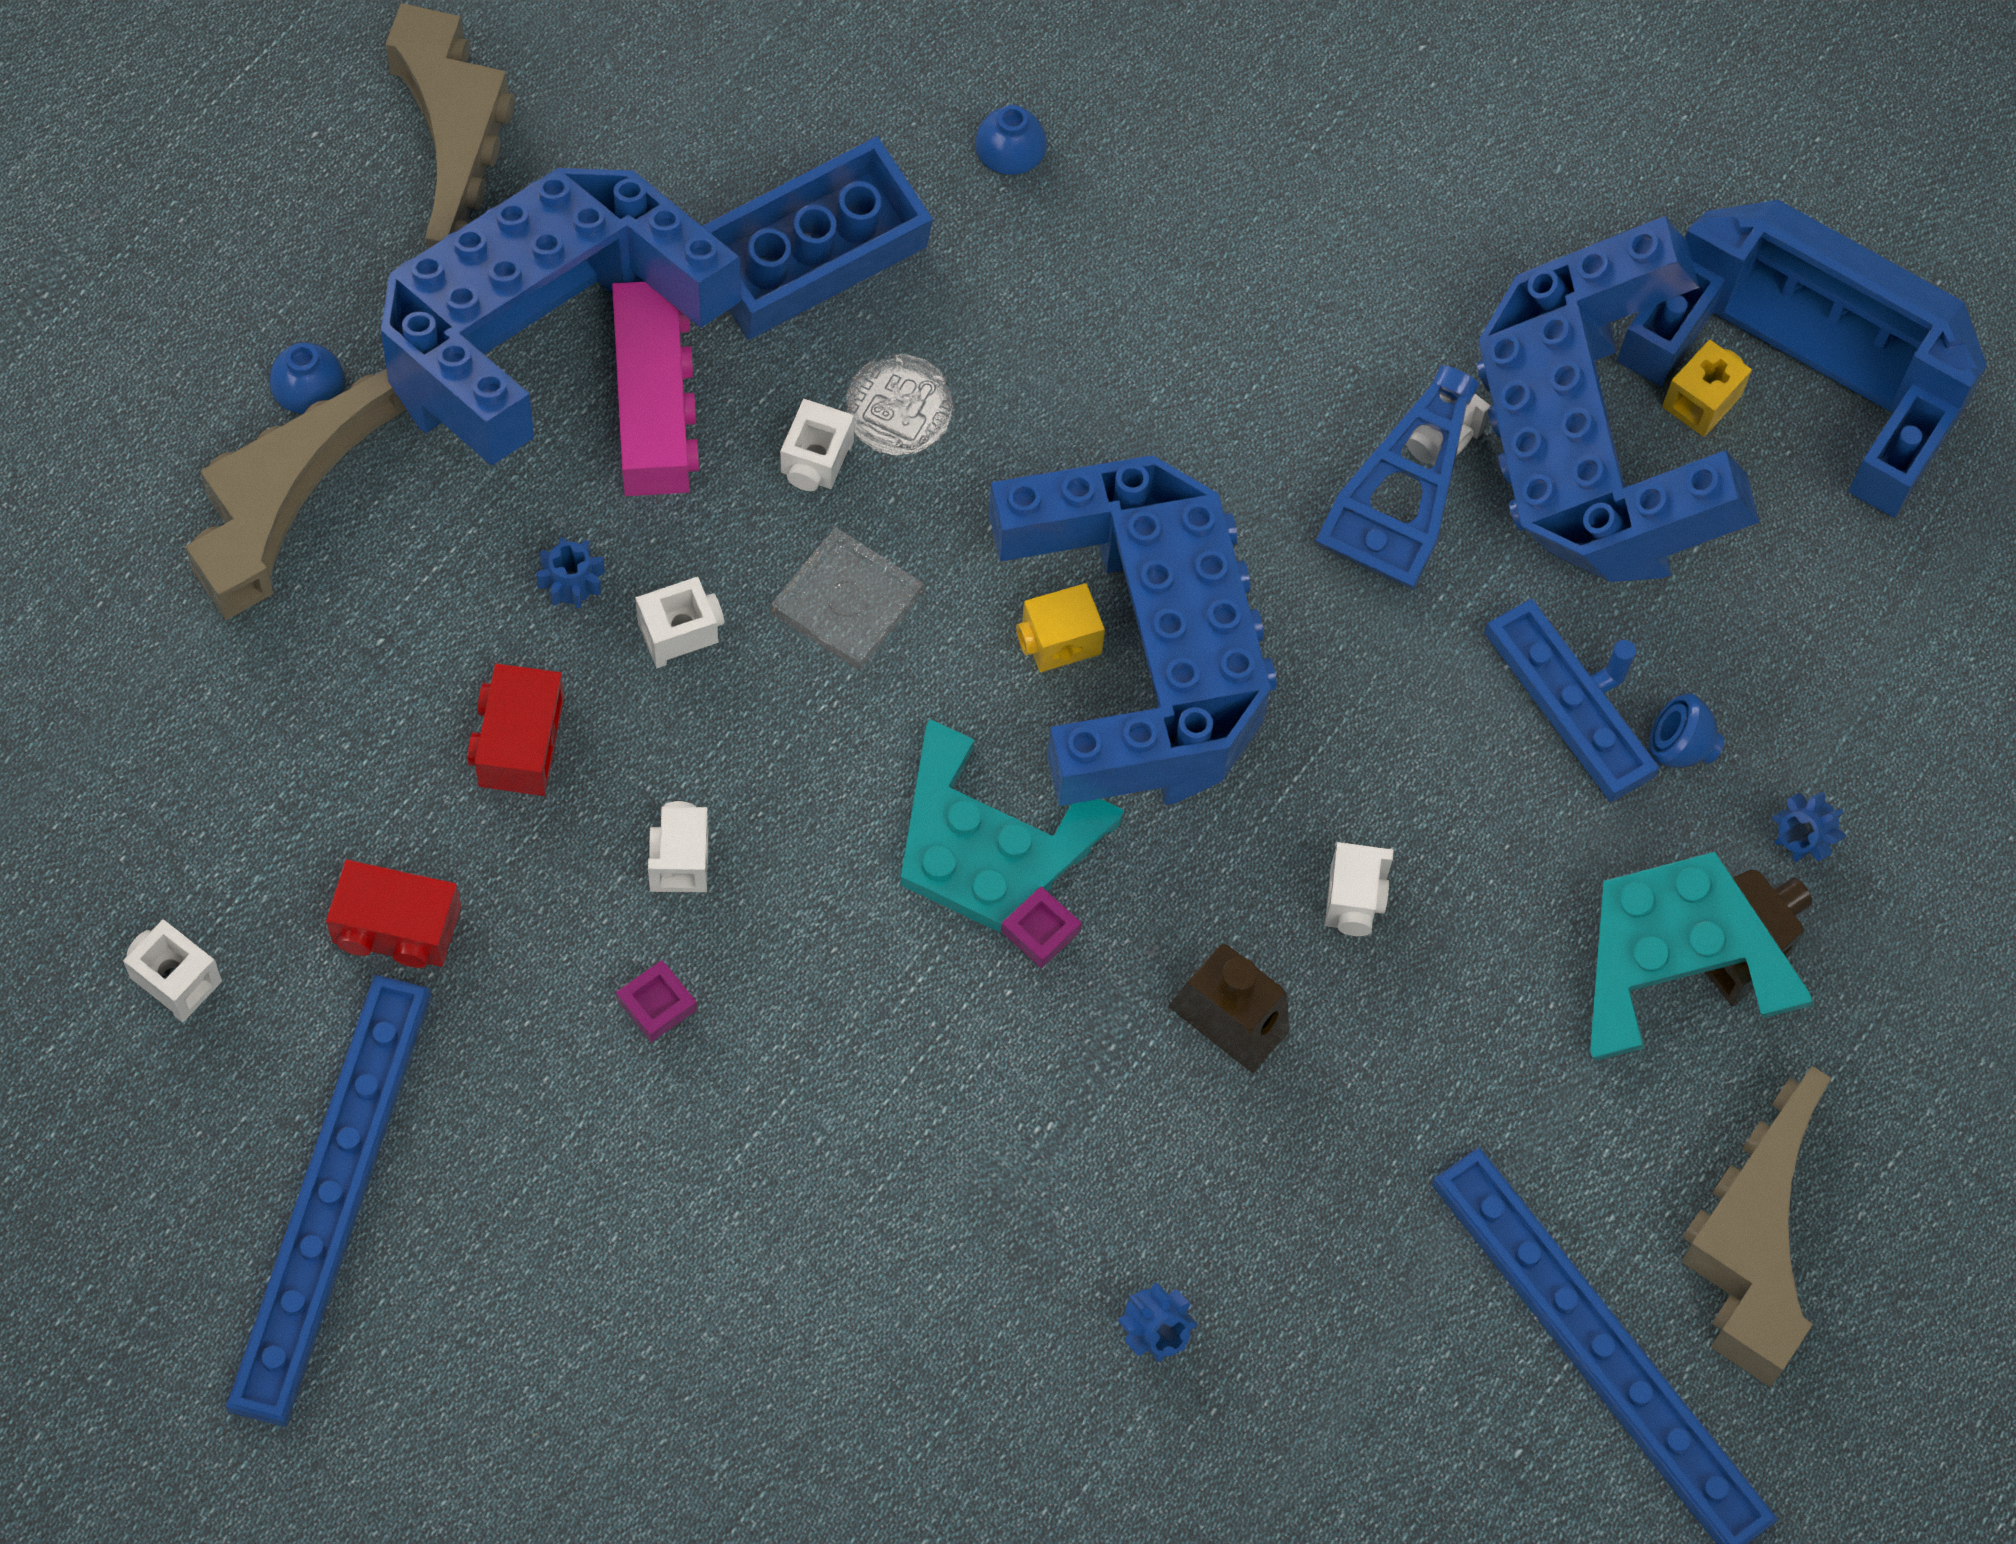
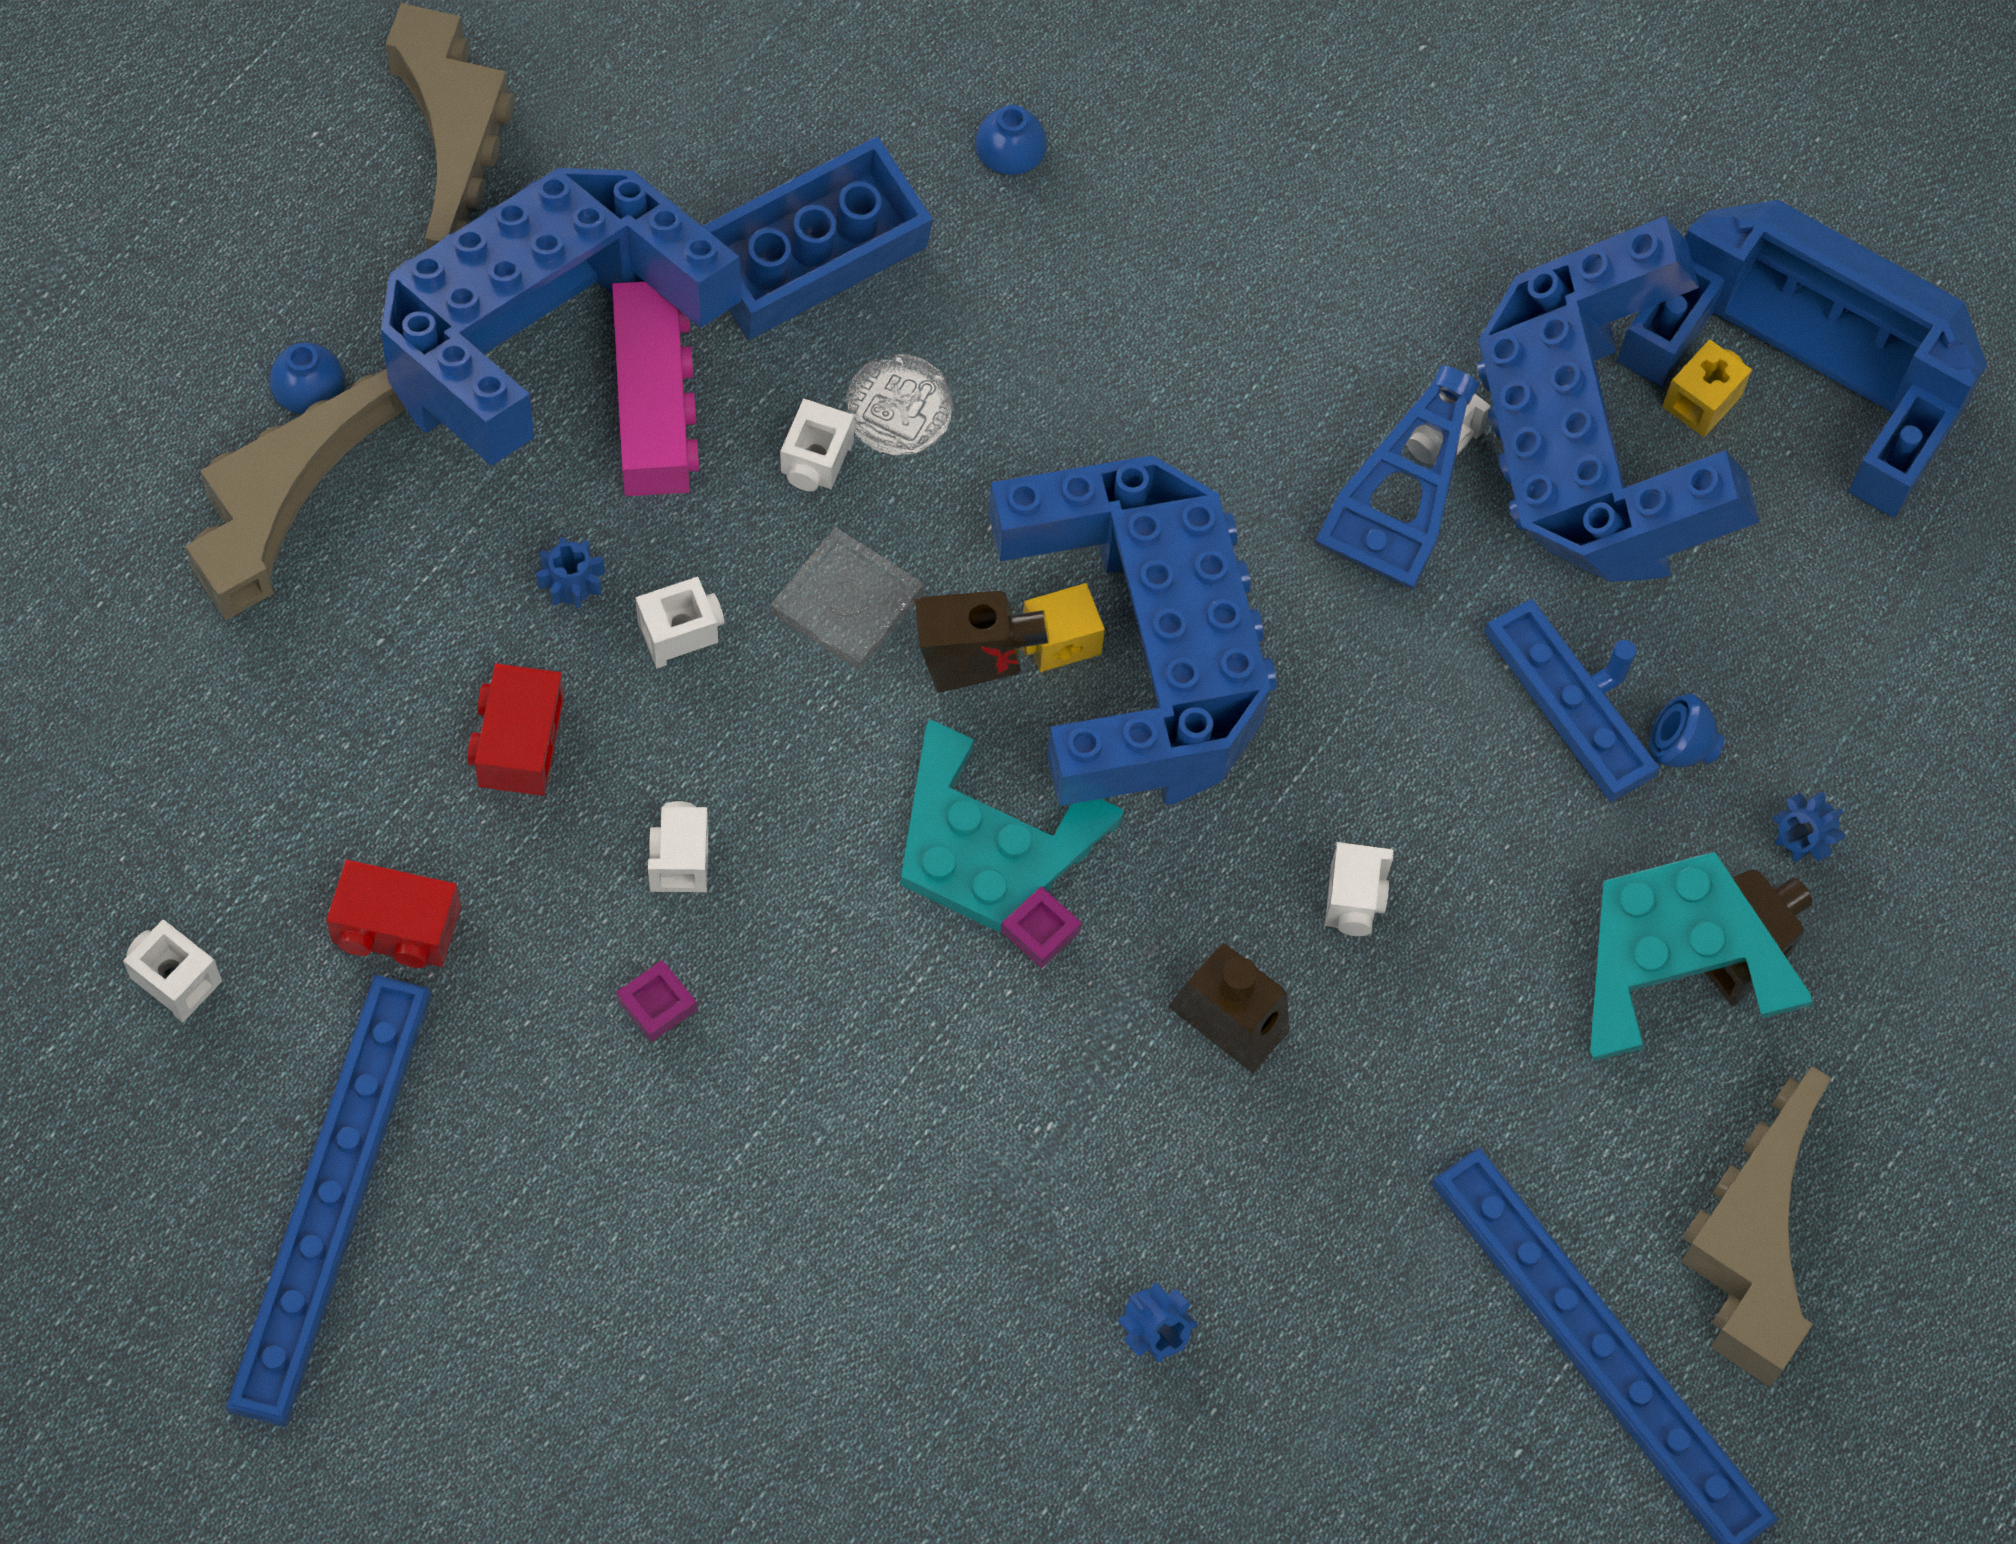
(974, 637): none -> dark brown torso

